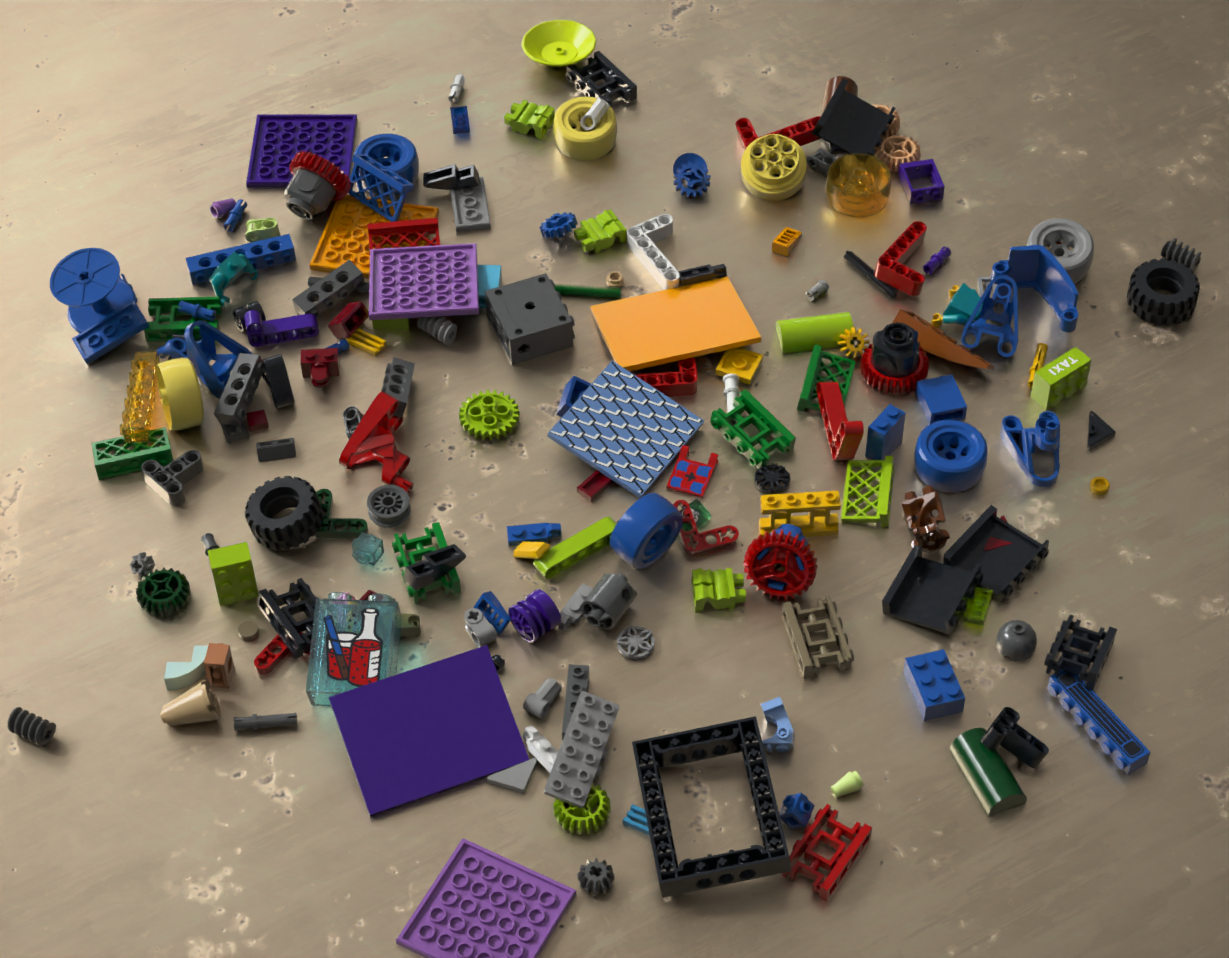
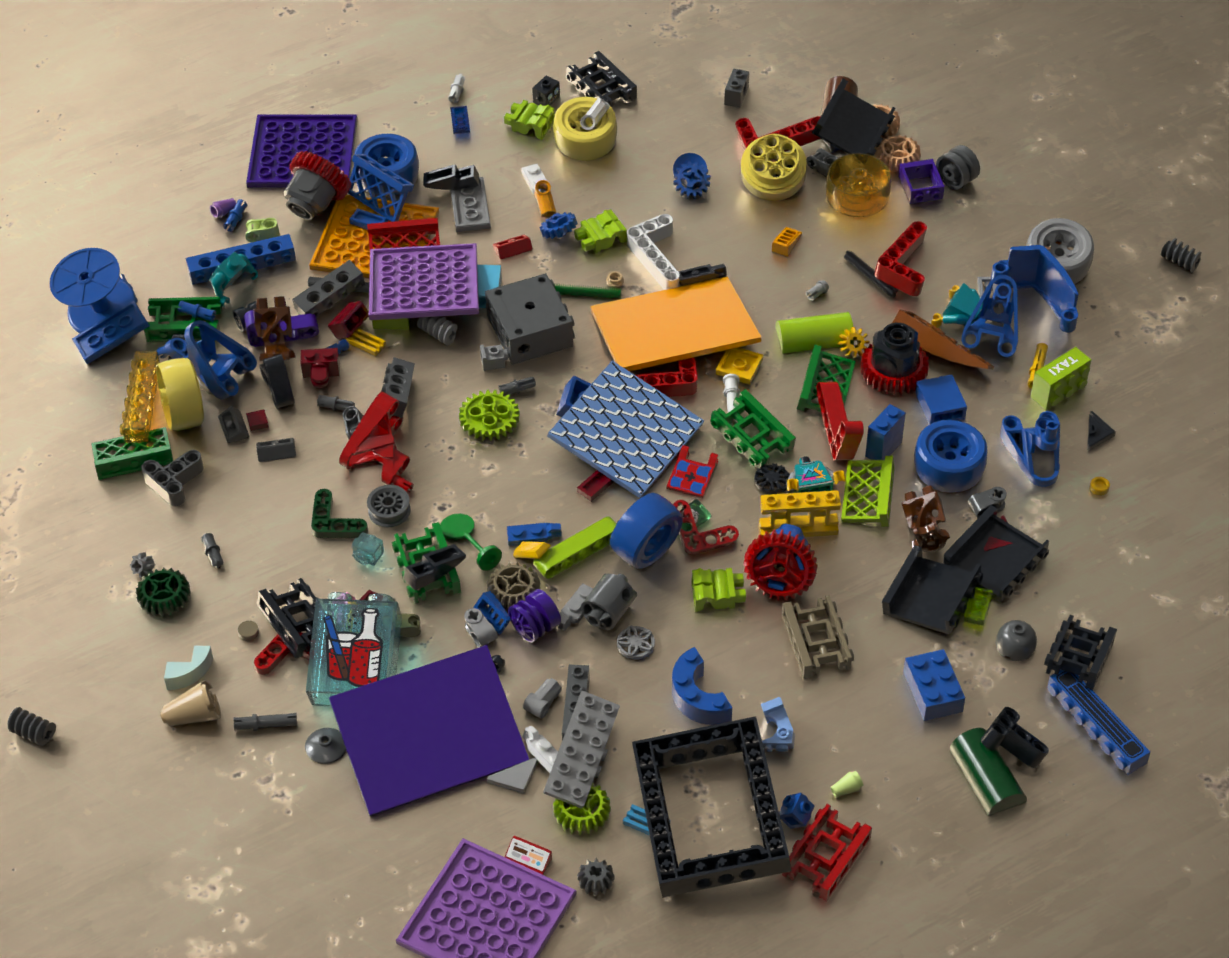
(219, 665): nougat brick -> none
(233, 573): lime brick -> none
(239, 389): dark grey brick -> none
(273, 317): none -> reddish brown hips
(291, 529): black tyre -> none
(325, 752): none -> dark grey dish
(333, 402): none -> dark grey axle
(362, 218): none -> blue tile
(460, 526): none -> green piece
(493, 357): none -> light grey brick
(511, 581): none -> dark tan gear
(513, 246): none -> red slope
(517, 386): none -> dark grey axle
(529, 854): none -> slope
(532, 175): none -> white hinge
(544, 199): none -> light orange piece
(546, 91): none -> black head
(559, 43): neon yellow dish -> none
(689, 699): none -> blue brick
(736, 88): none -> dark grey brick
(813, 477): none -> torso
(937, 260): dark purple pin -> none
(958, 167): none -> dark grey wheel
(981, 501): none -> dark grey piece
(1160, 307): black tyre -> none

